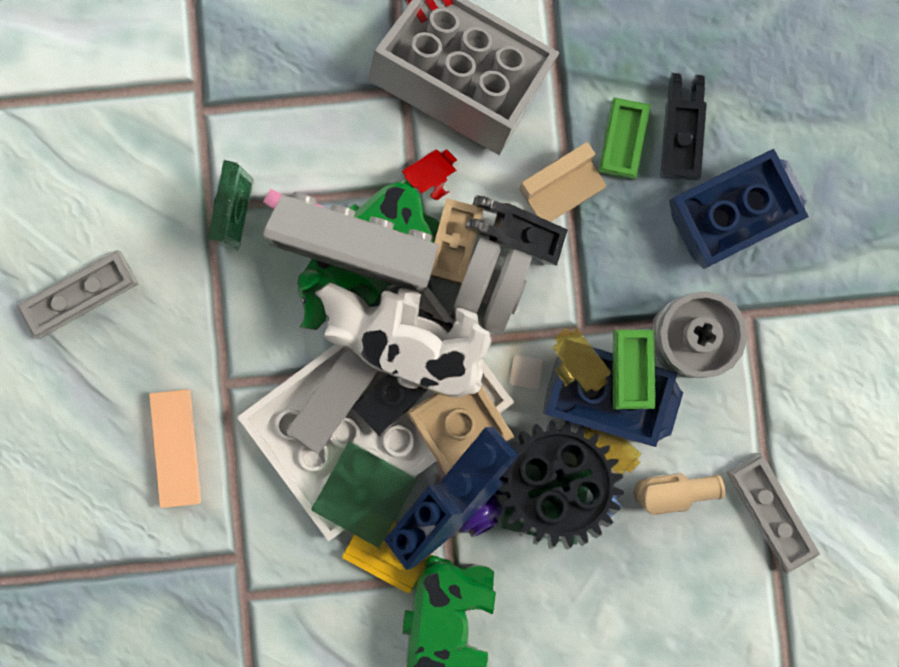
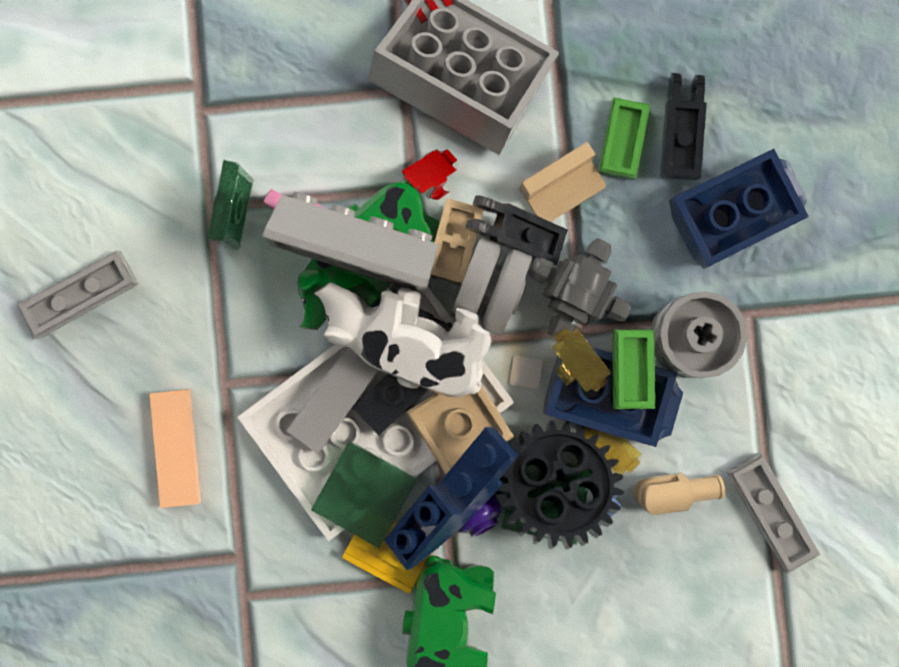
(579, 288): none -> dark grey piece

